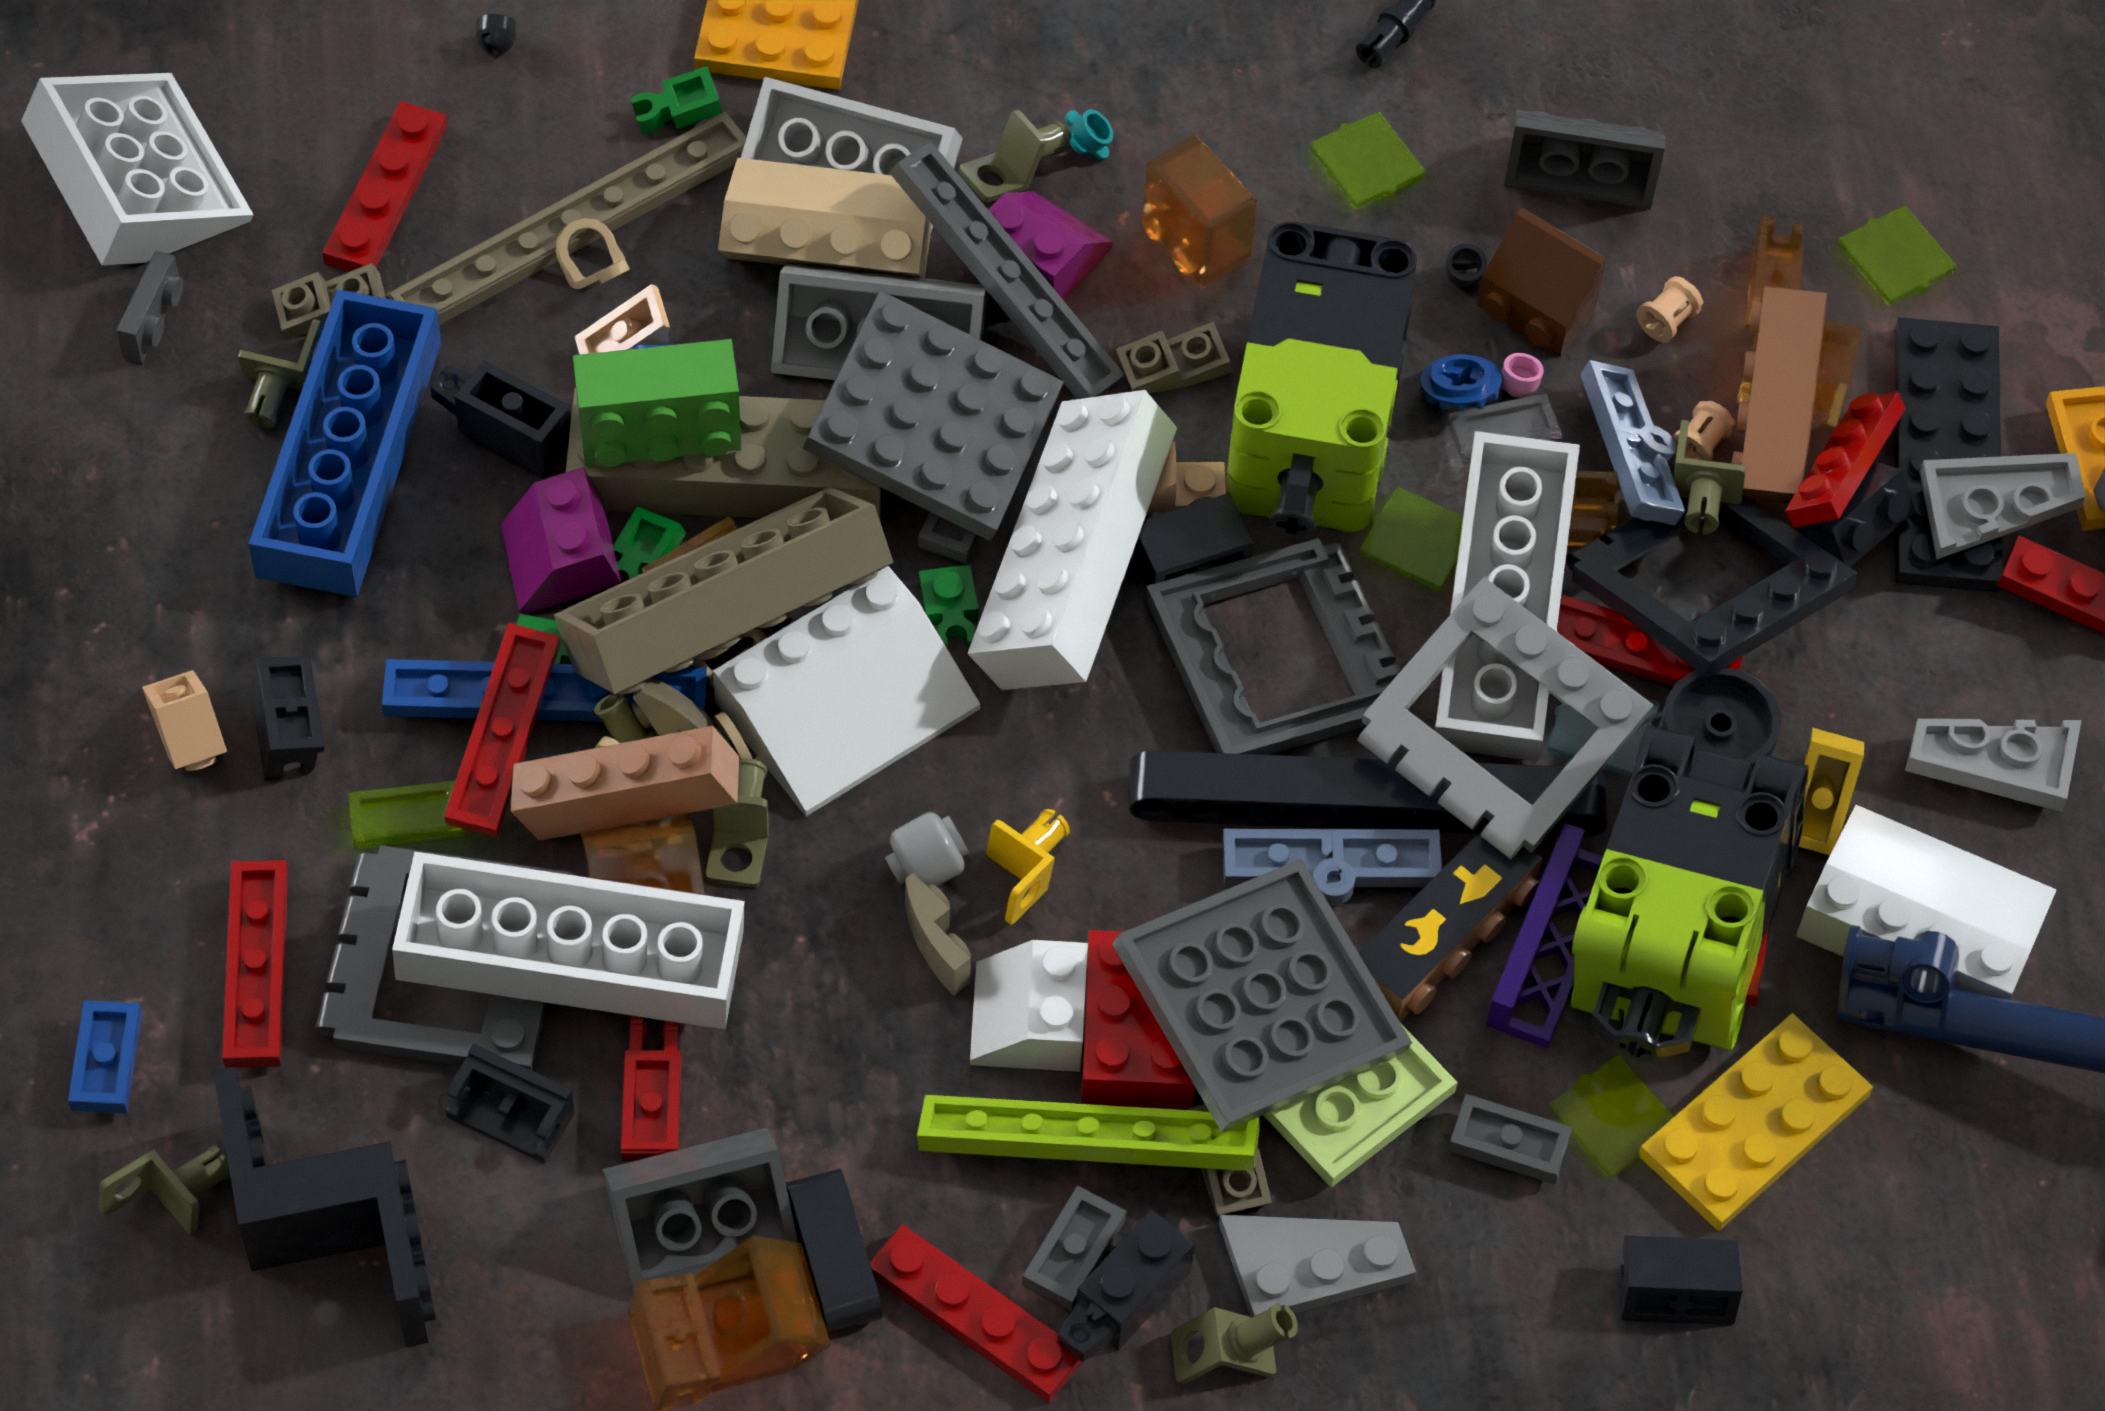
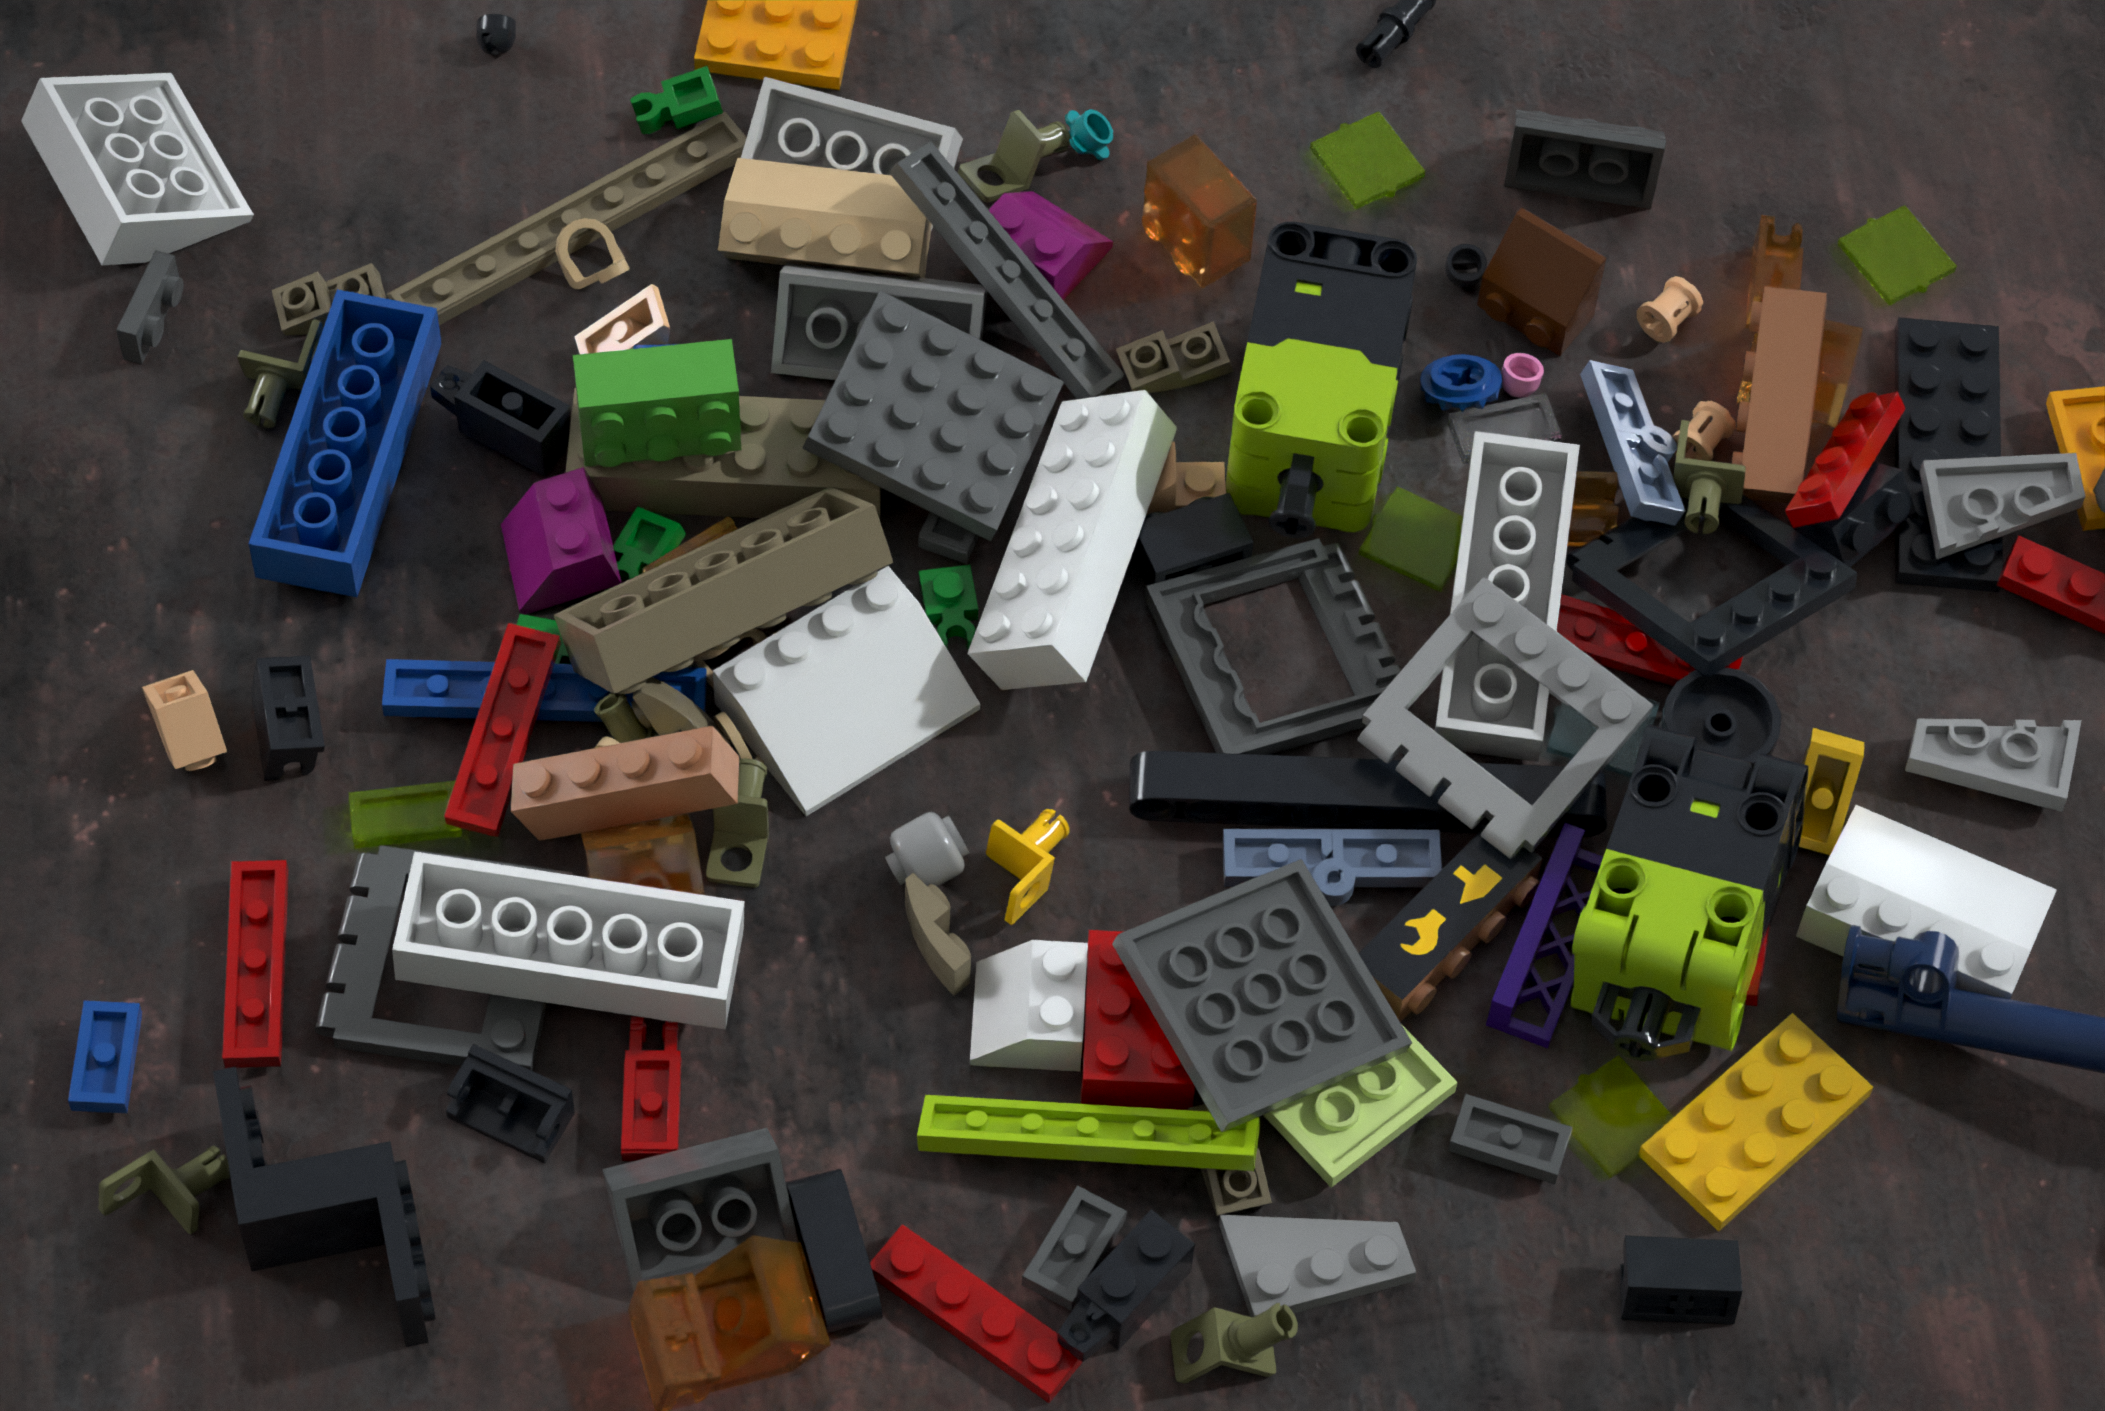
(385, 188): red plate -> none

